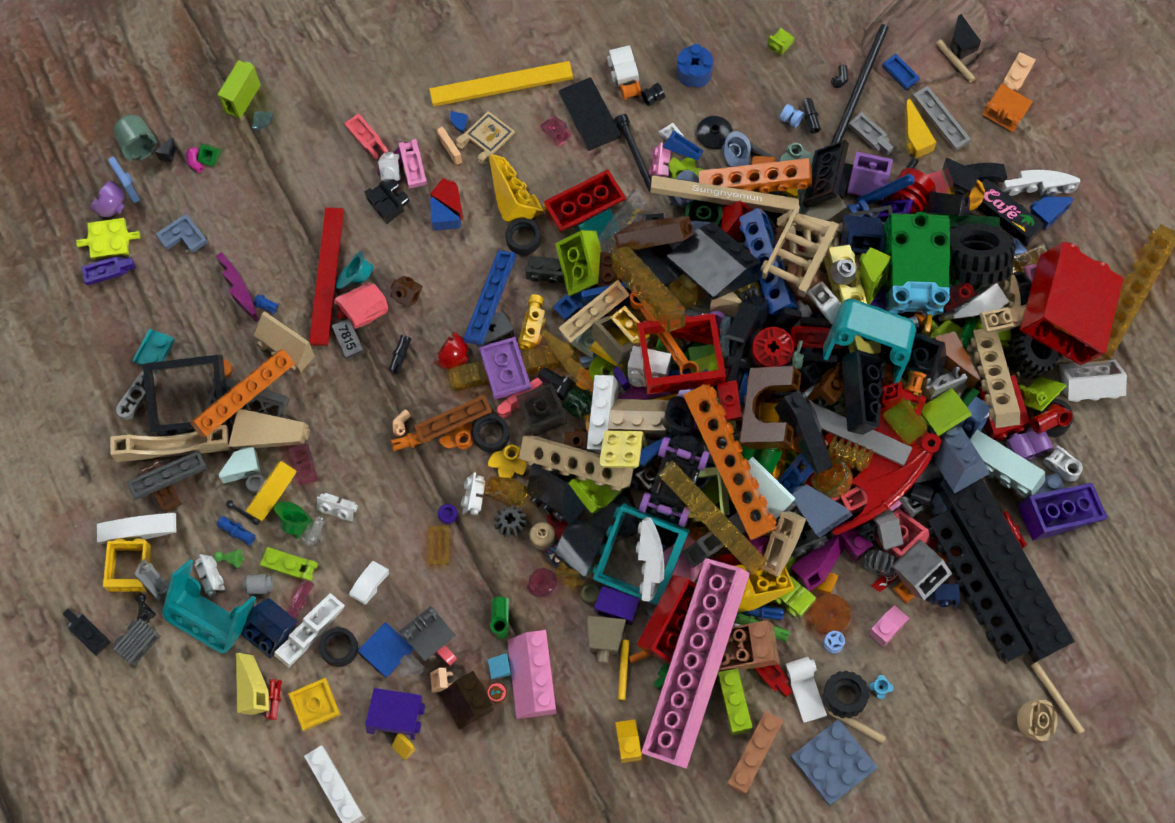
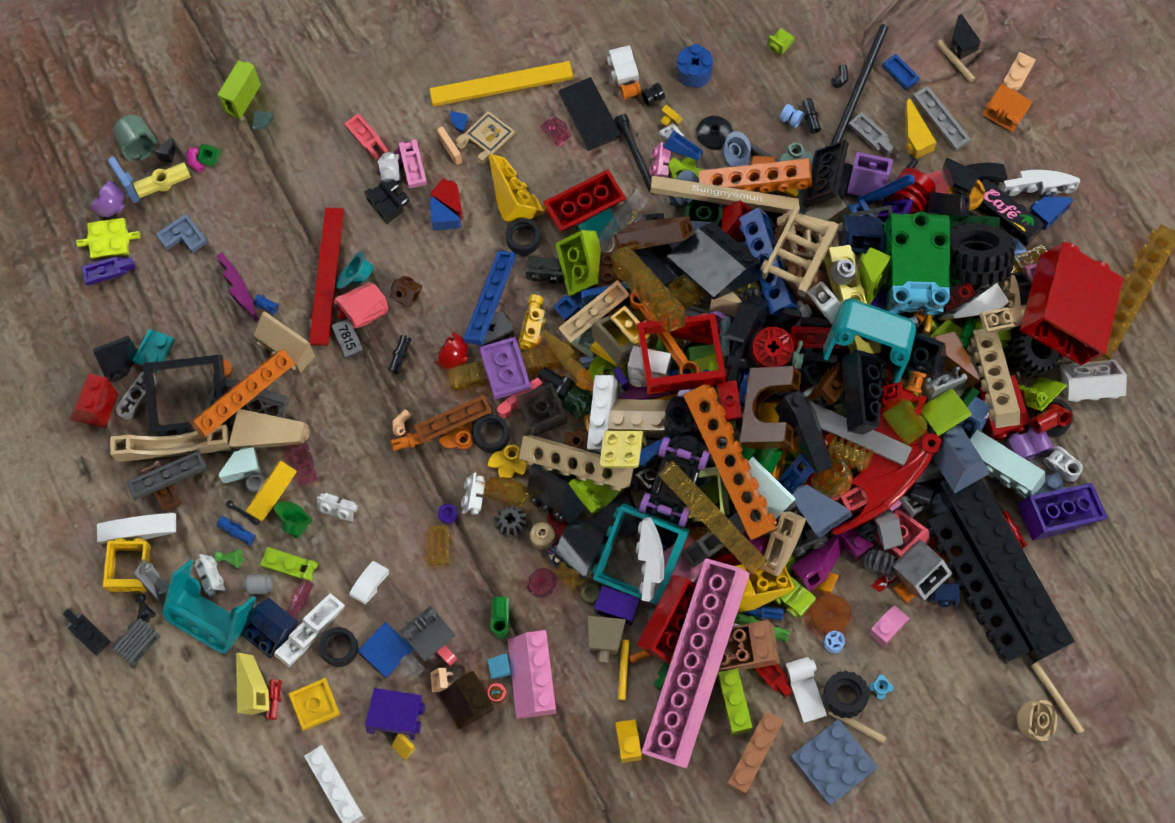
(94, 401): none -> red slope
(116, 358): none -> black slope
(171, 176): none -> light yellow piece
(313, 533): clear cone -> none
(670, 116): none -> yellow tile

